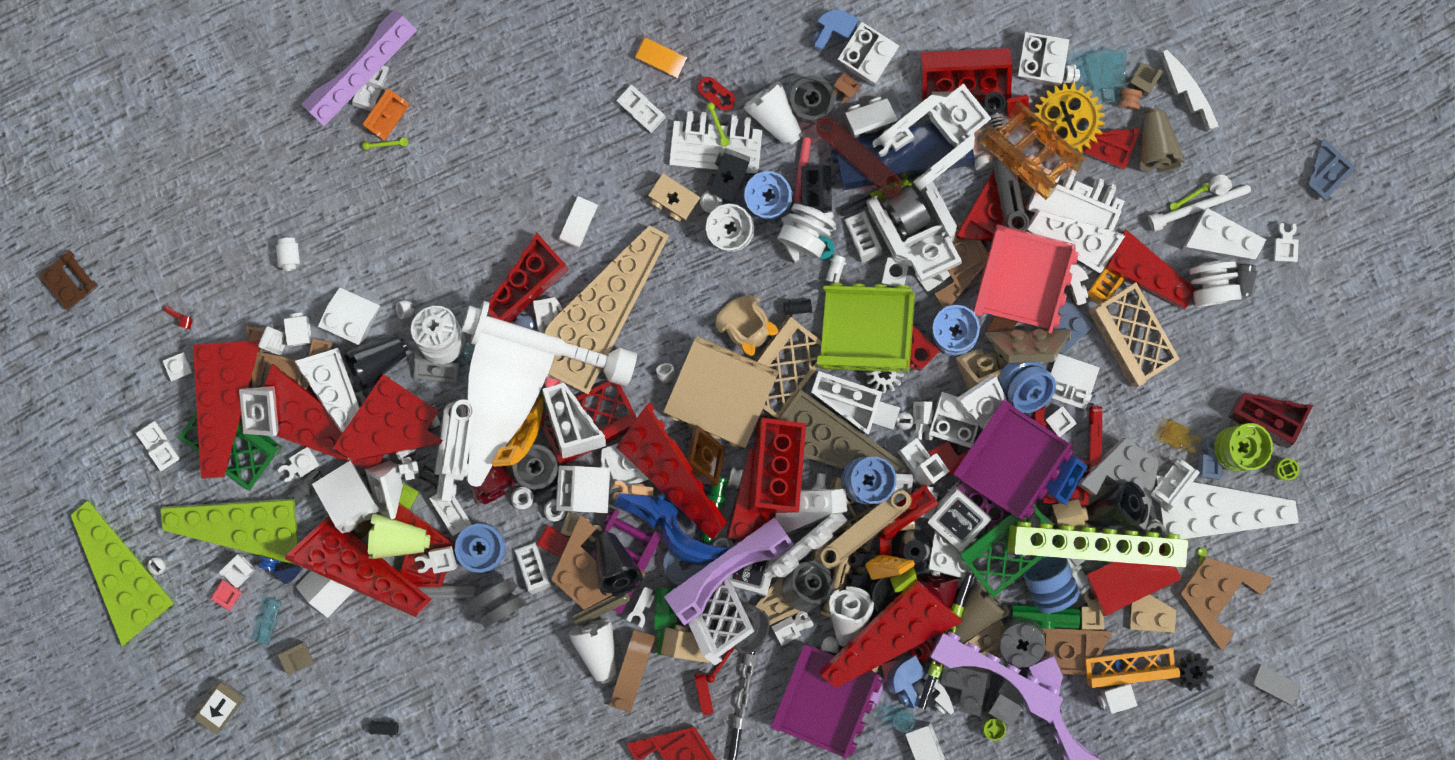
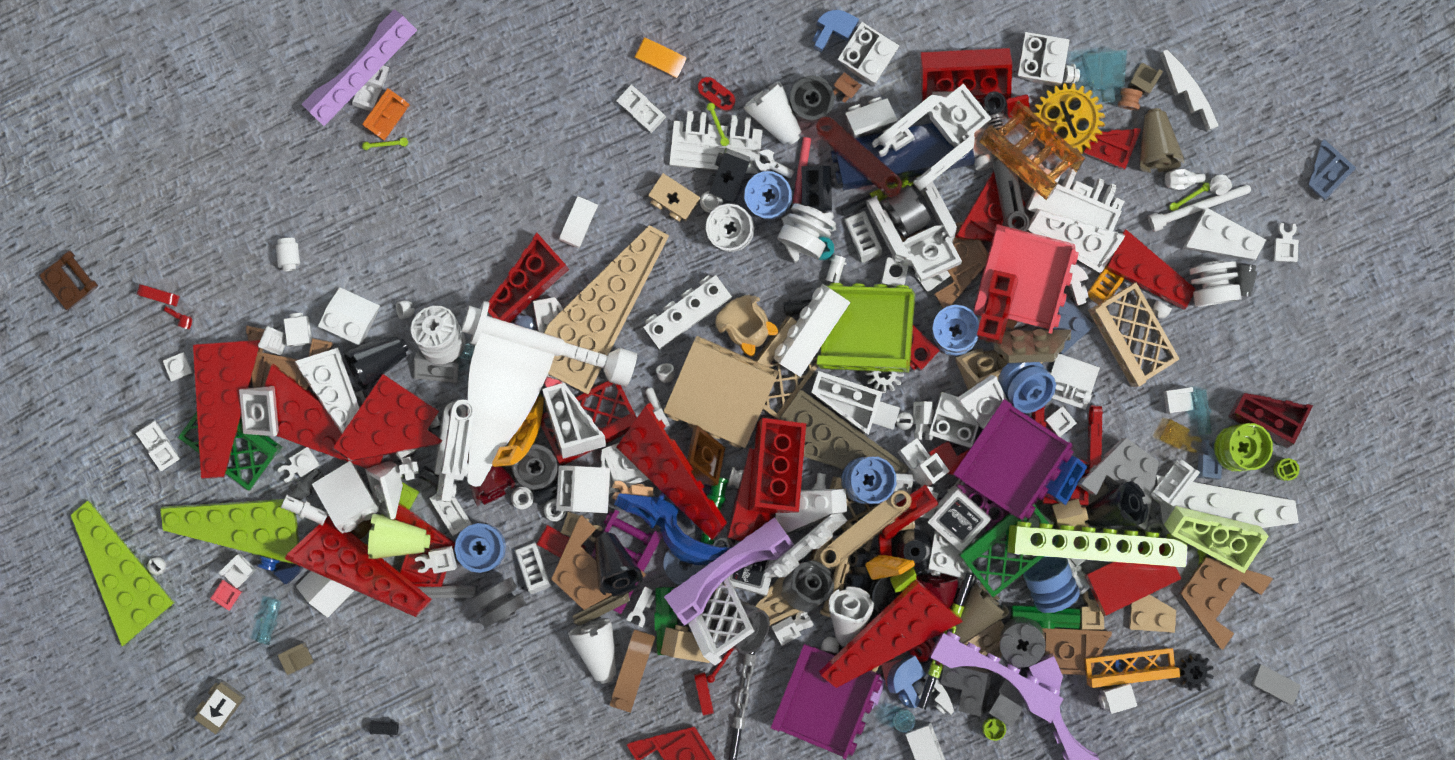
(158, 295): none -> red beam
(304, 510): none -> white pin
(658, 411): none -> white bar
(687, 312): none -> white brick
(771, 164): none -> white bar
(811, 330): none -> white brick
(1000, 300): none -> red arch
(1161, 309): none -> white hinge
(1178, 400): none -> white panel
(1181, 178): none -> white piece
(1202, 411): none -> clear light blue pin
(1220, 537): none -> yellowish green wedge

